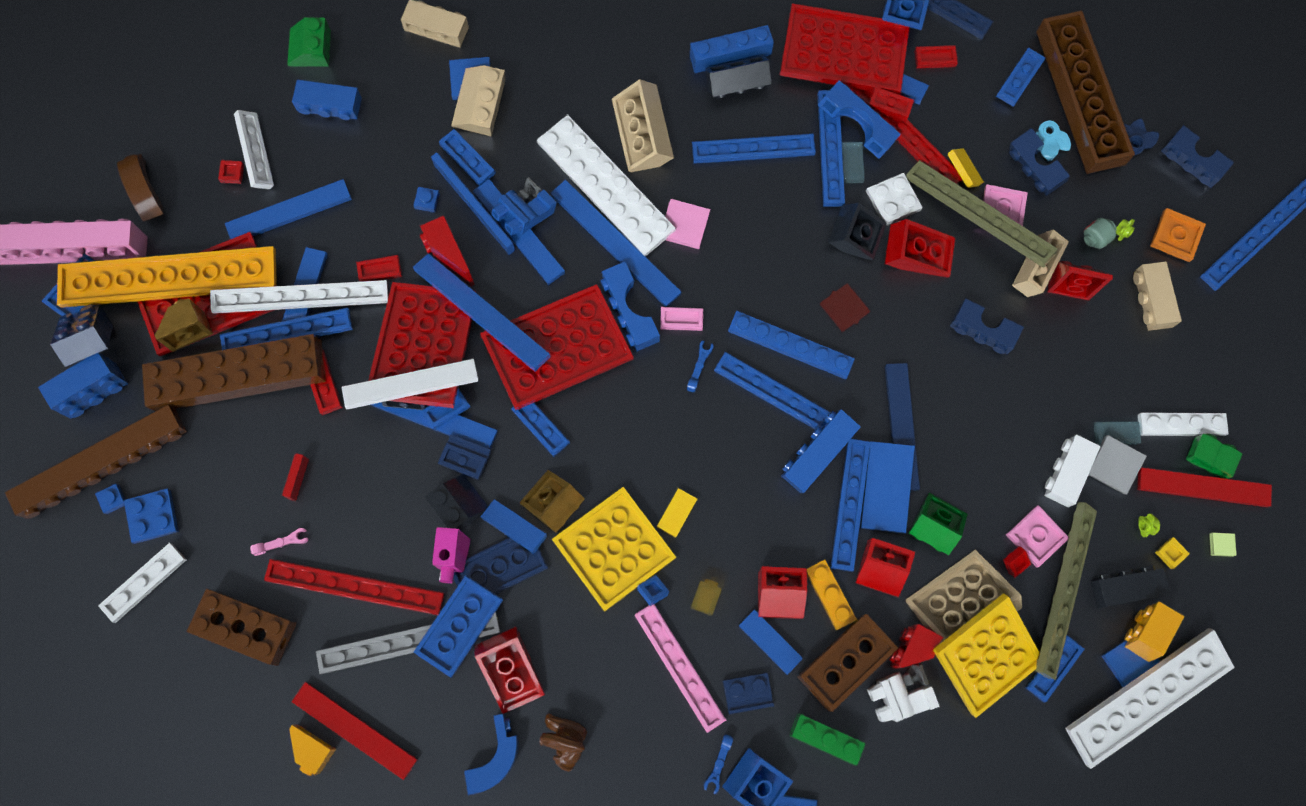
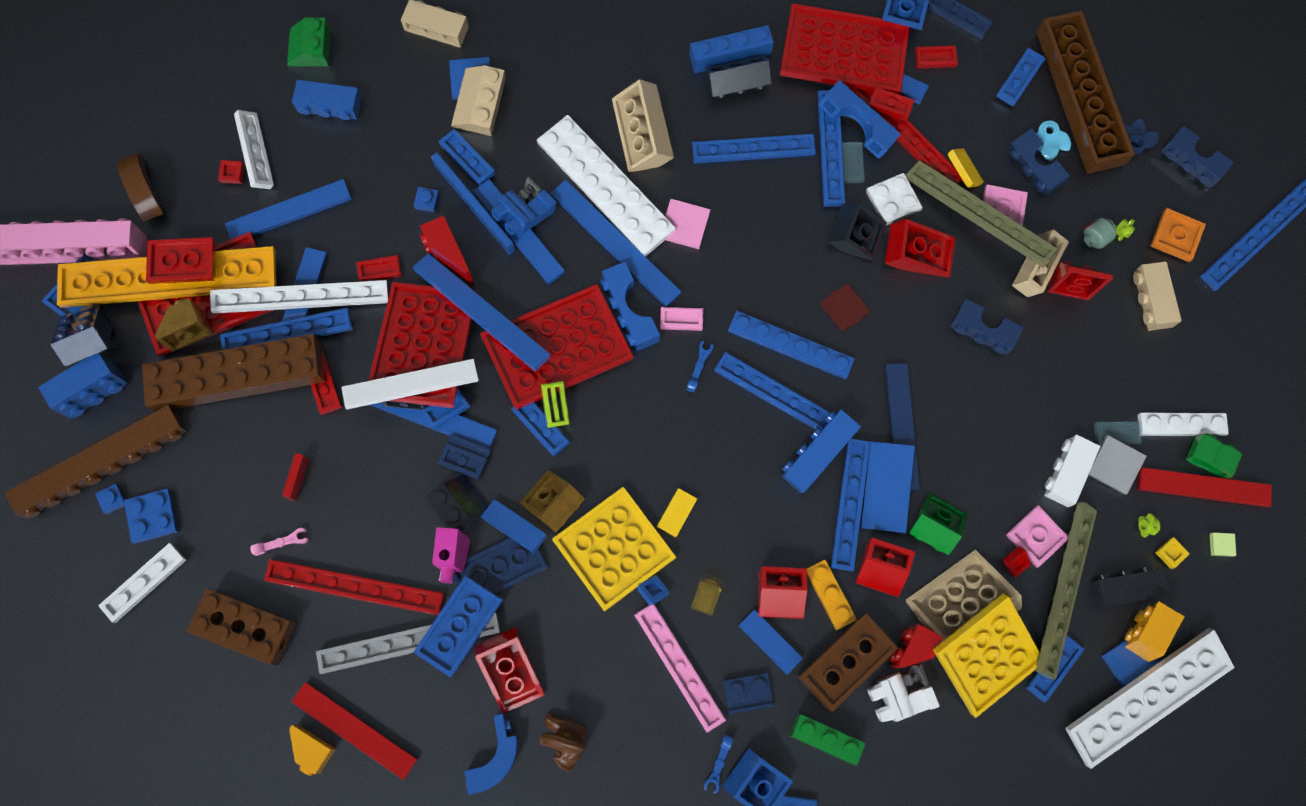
(180, 260): none -> red plate
(552, 385): none -> lime tile

